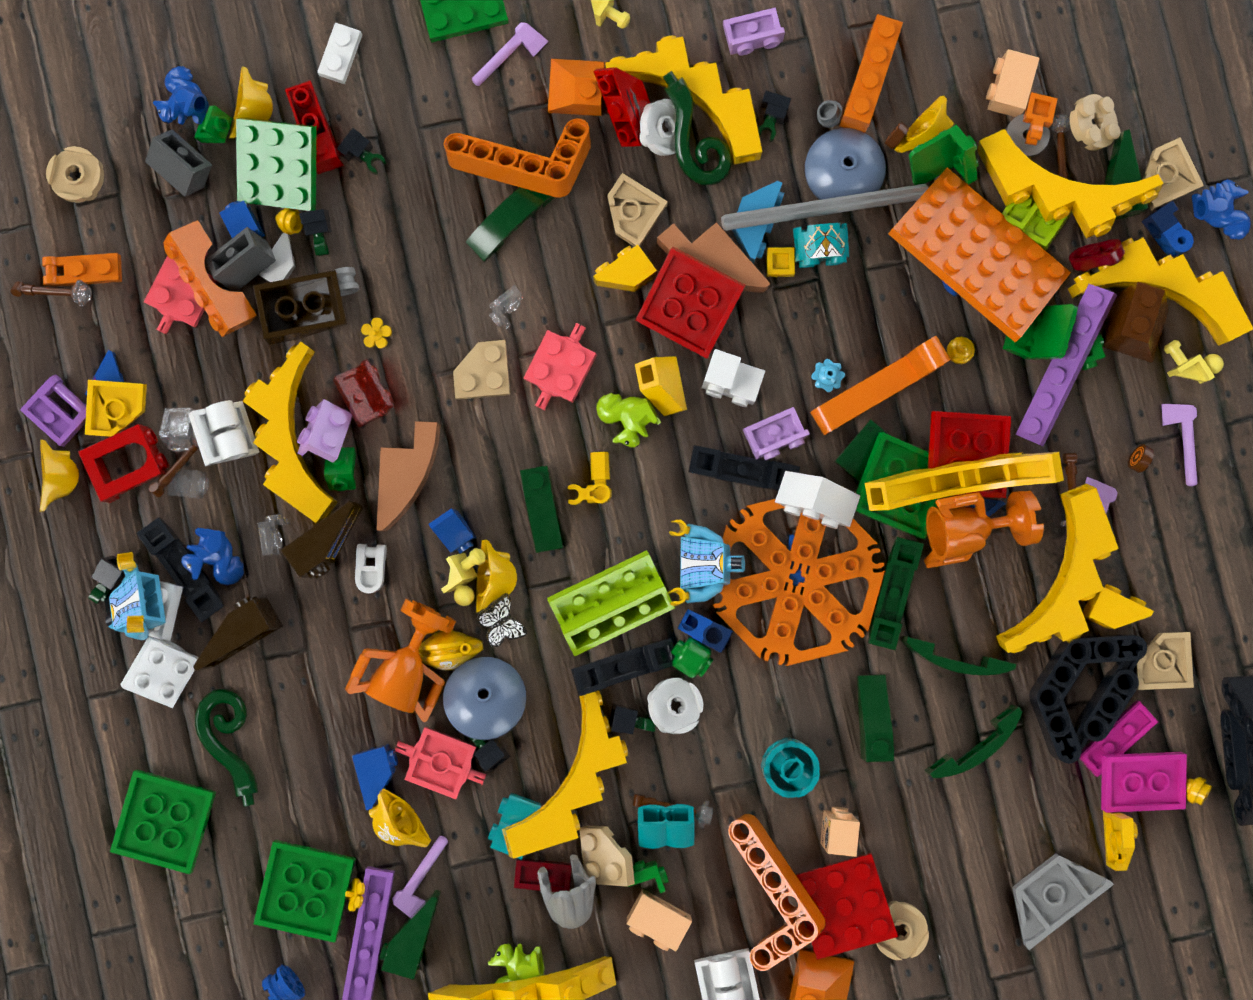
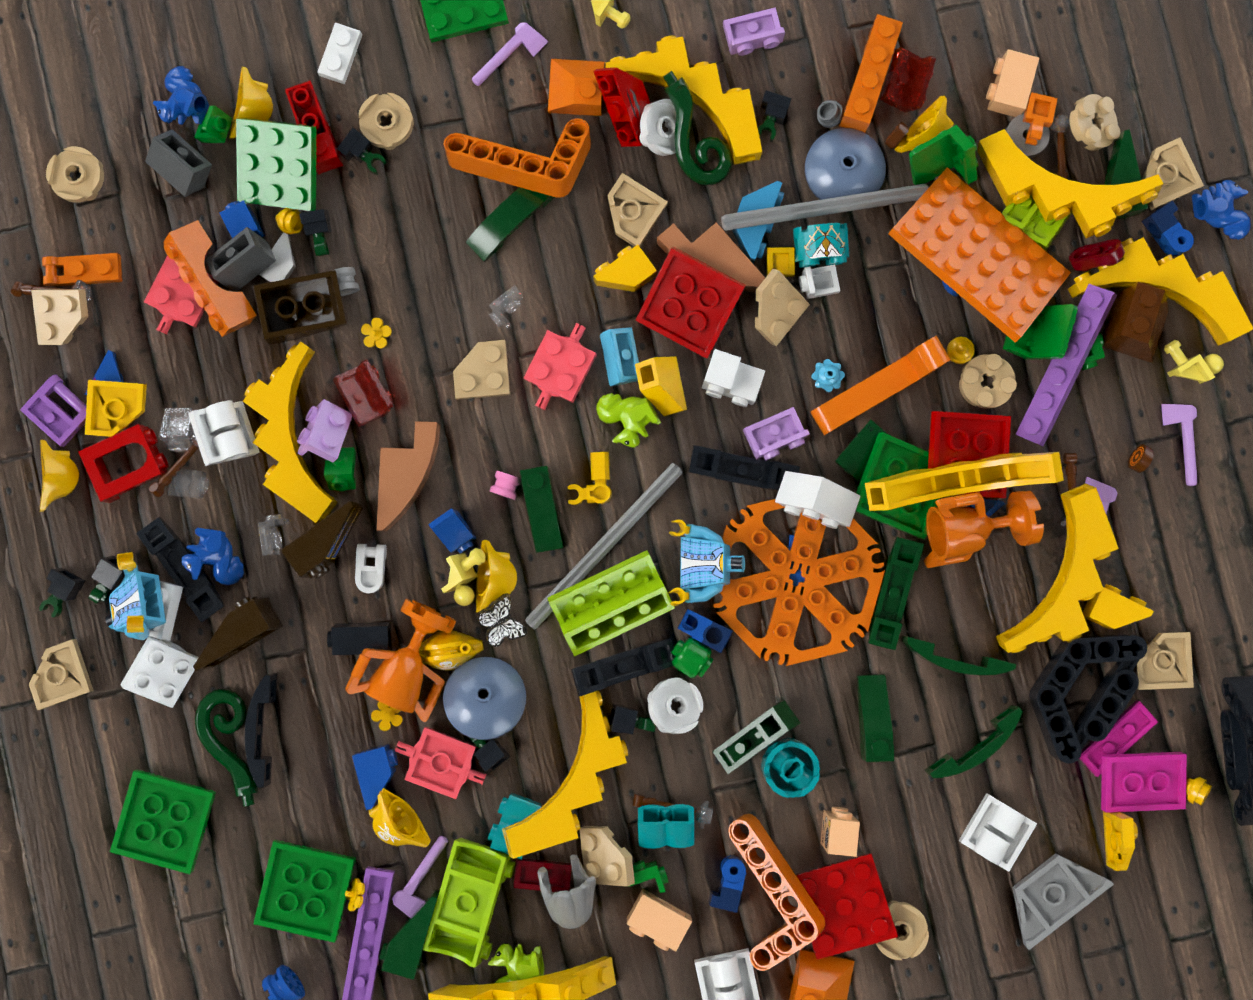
(58, 314): none -> tan plate
(60, 676): none -> tan plate
(63, 587): none -> black piece
(259, 765): none -> black slope
(355, 637): none -> black brick
(385, 105): none -> tan plate
(386, 714): none -> yellow plant
(468, 902): none -> lime piece
(505, 485): none -> bright pink wheel
(608, 541): none -> light grey axle
(620, 355): none -> medium azure slope
(731, 884): none -> leg
(756, 736): none -> slope
(778, 307): none -> tan plate
(819, 281): none -> white bracket
(907, 80): none -> clear red bracket
(994, 367): none -> tan plate
(997, 832): none -> white plate

